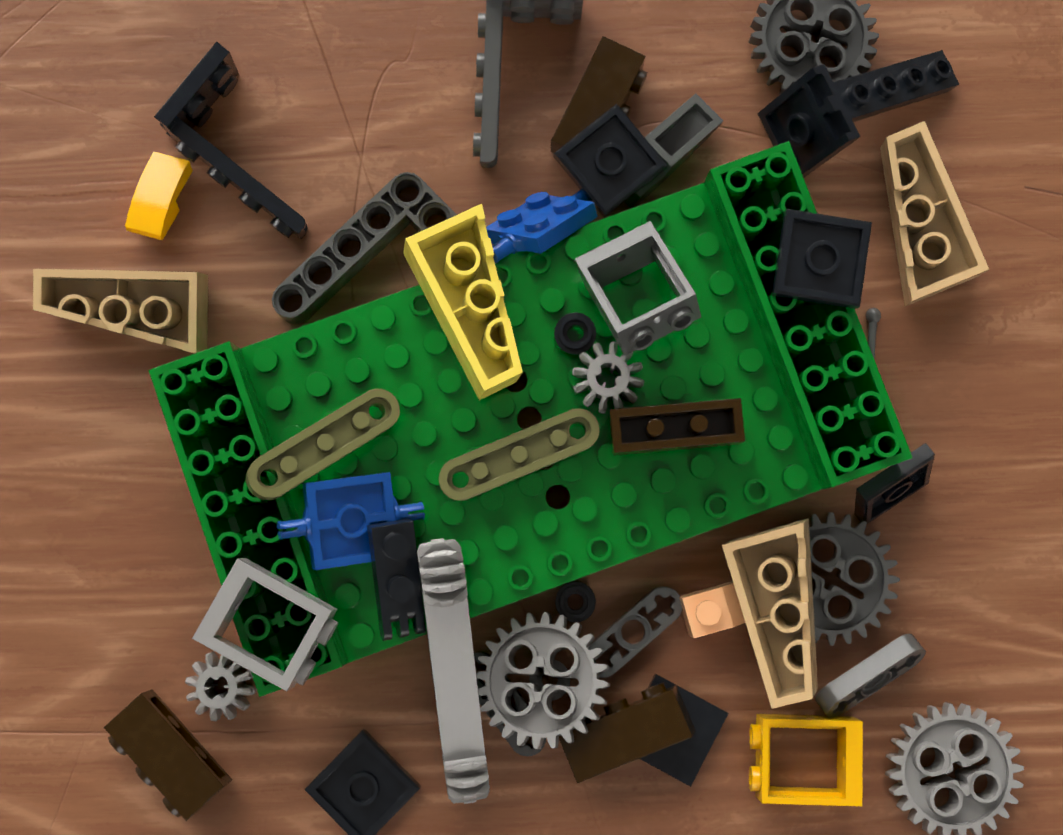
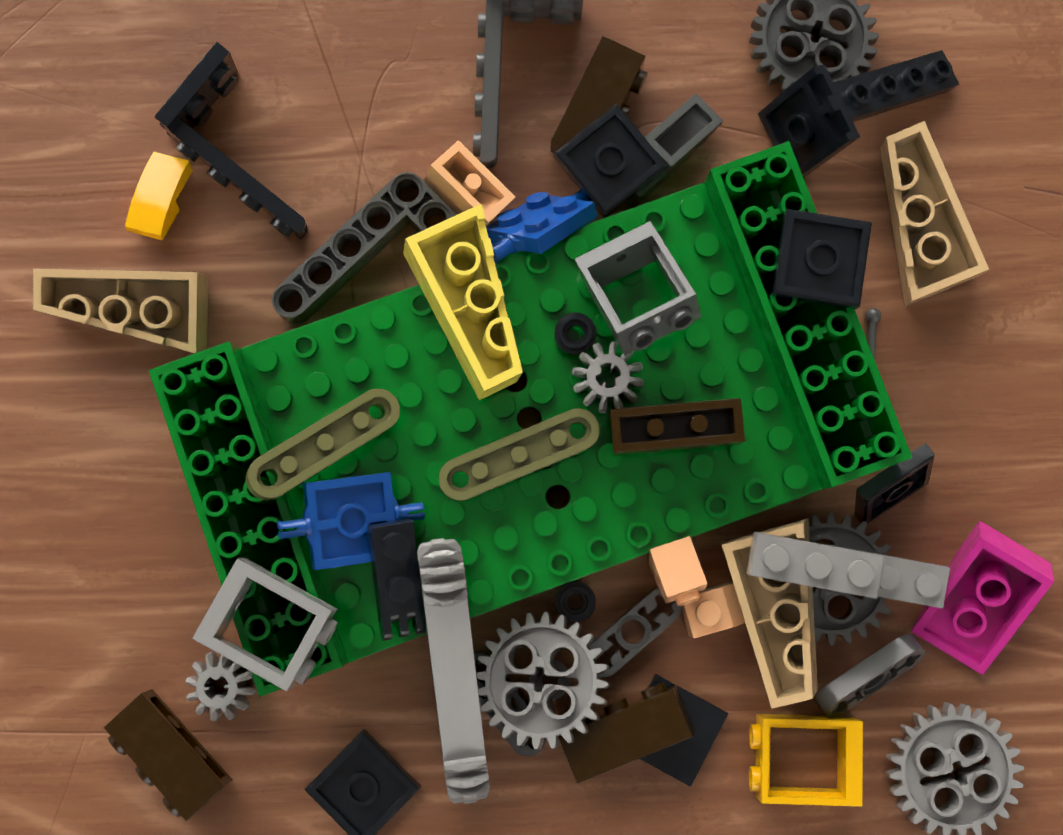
(467, 183): none -> light nougat slope
(677, 571): none -> light nougat slope
(847, 570): none -> light grey bracket
(986, 597): none -> dark pink slope

